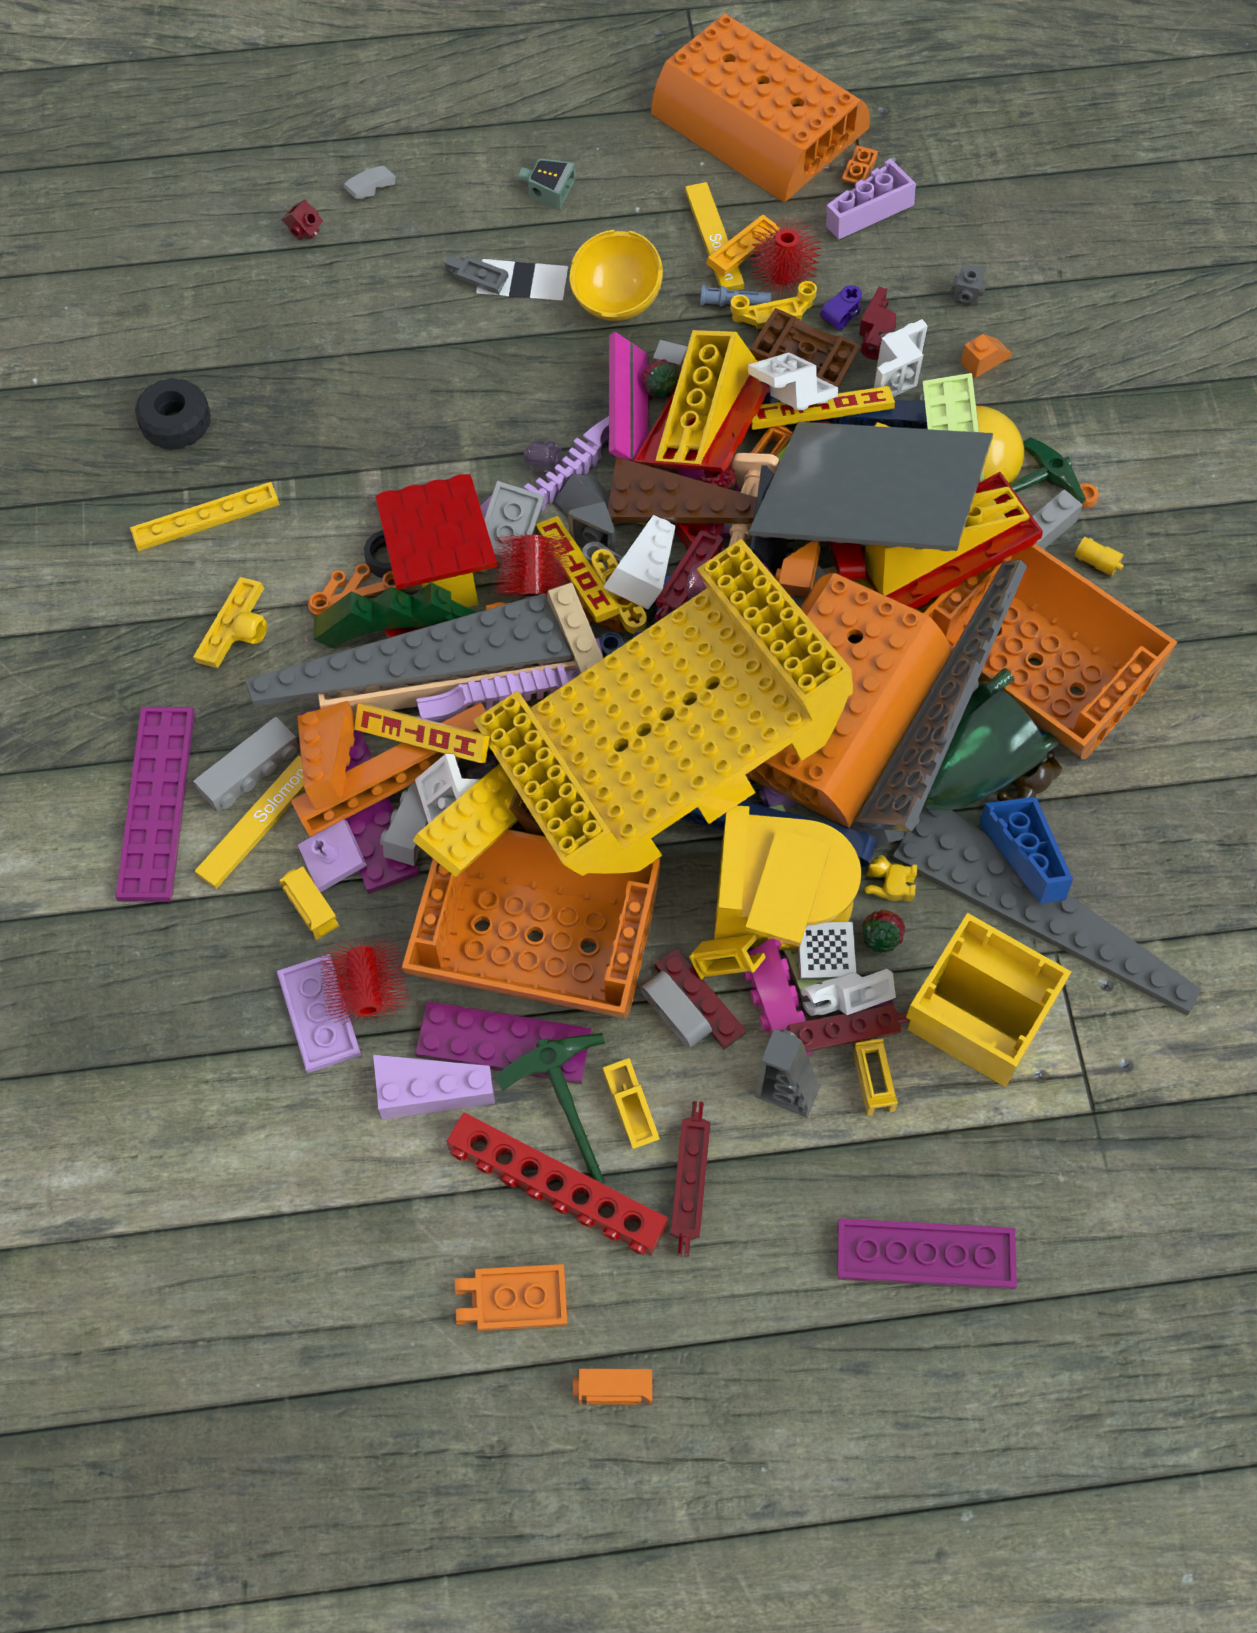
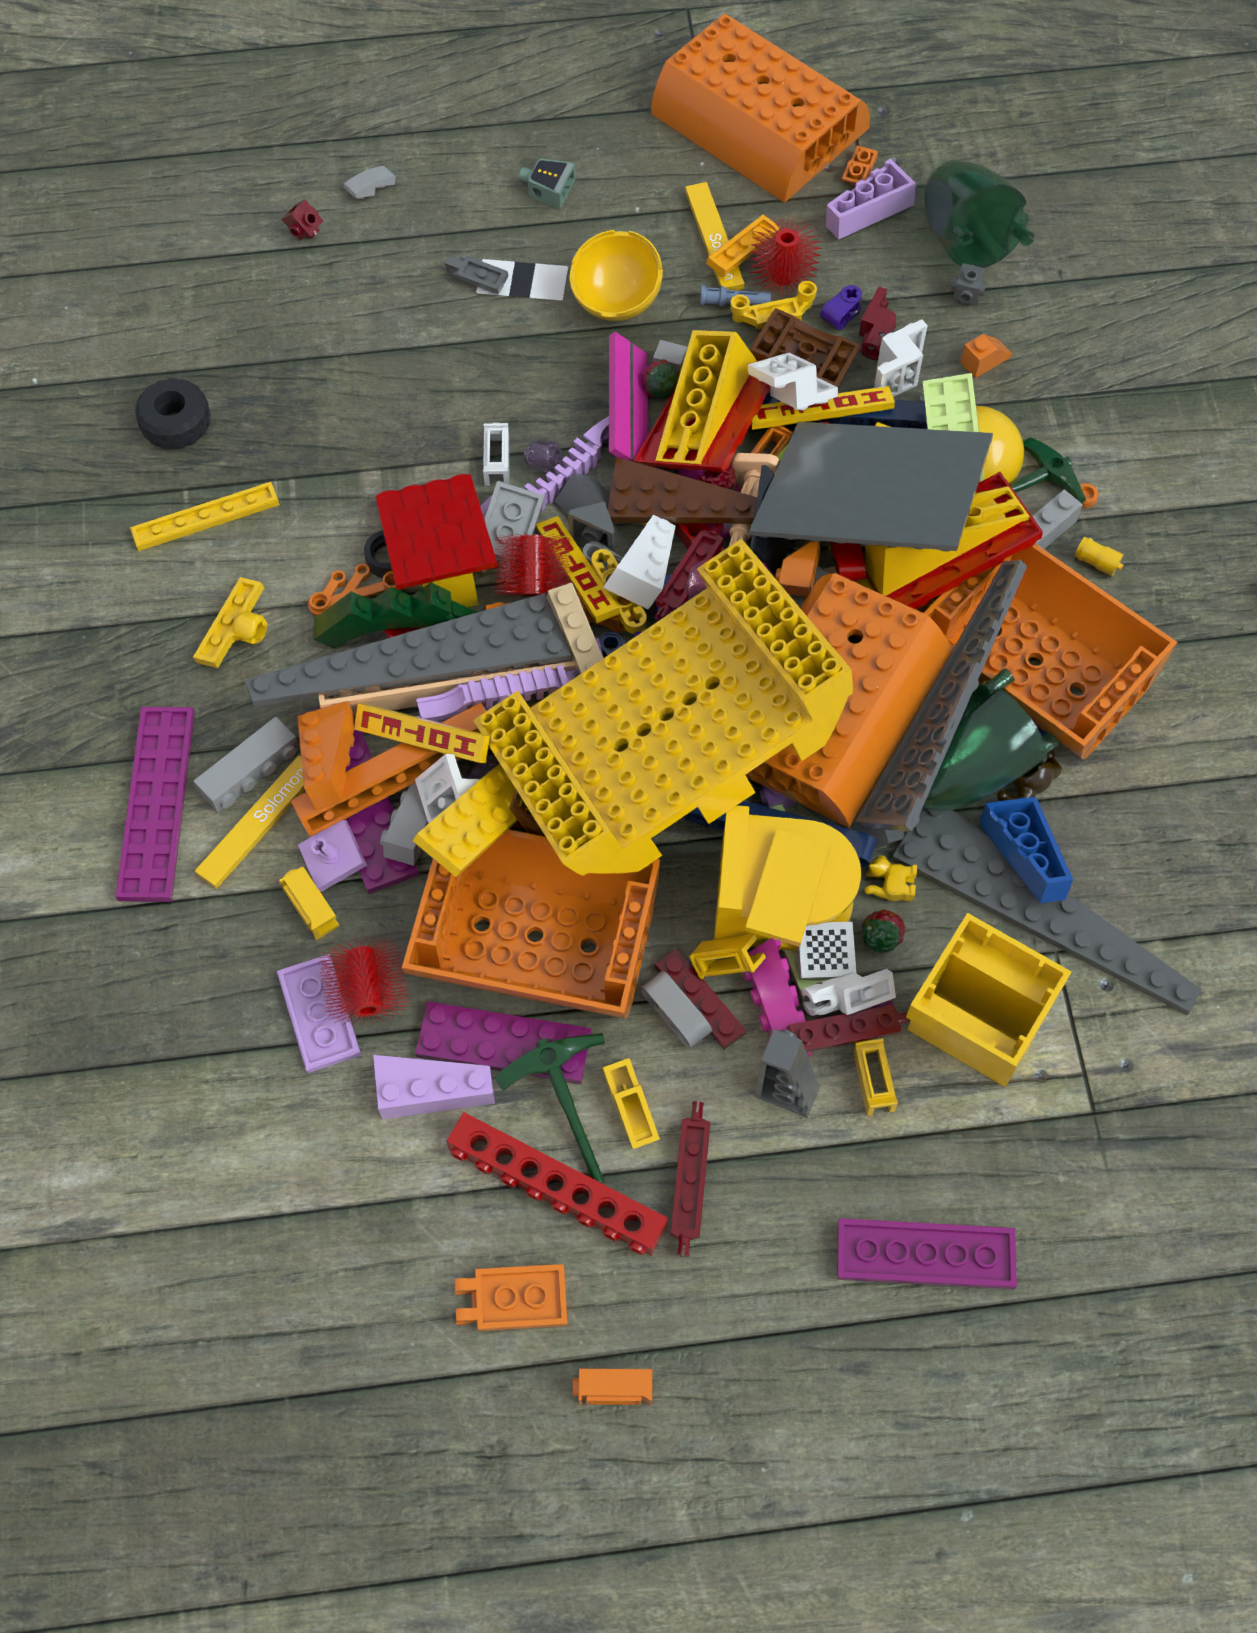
(496, 432): none -> white window
(975, 213): none -> clear green windscreen

